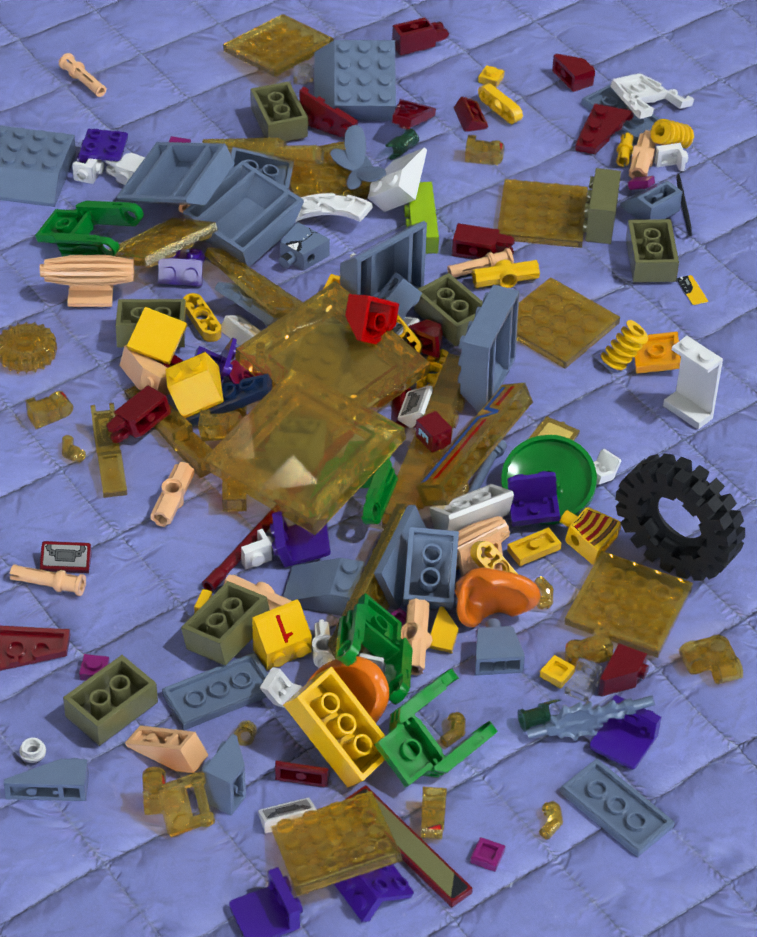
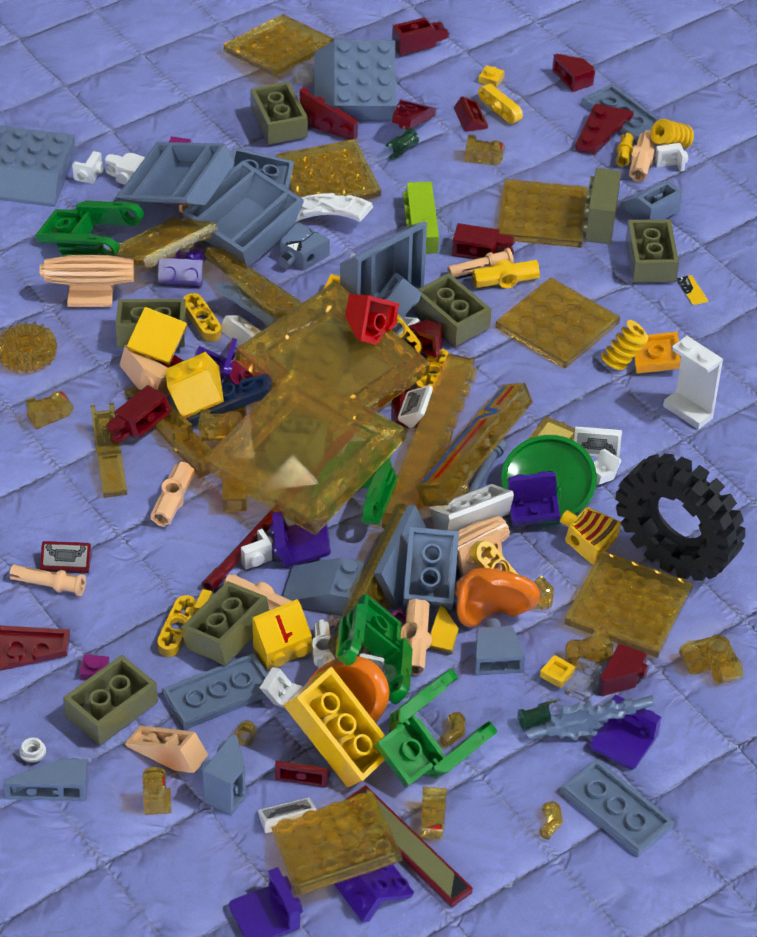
(71, 451): clear yellow arm -> none
(77, 71): light nougat pin -> none
(102, 145): dark purple bracket -> none
(175, 617): none -> yellow beam
(177, 808): clear yellow plate -> none
(276, 147): clear yellow slope -> none
(355, 159): sand blue piece -> none
(400, 182): white slope -> none
(433, 431): dark red brick -> none
(487, 854): magenta tile -> none
(489, 346): sand blue slope -> none
(534, 546): yellow plate -> none
(597, 439): none -> slope
(639, 89): white wing -> none
(641, 182): magenta tile -> none
(684, 206): black piece -> none

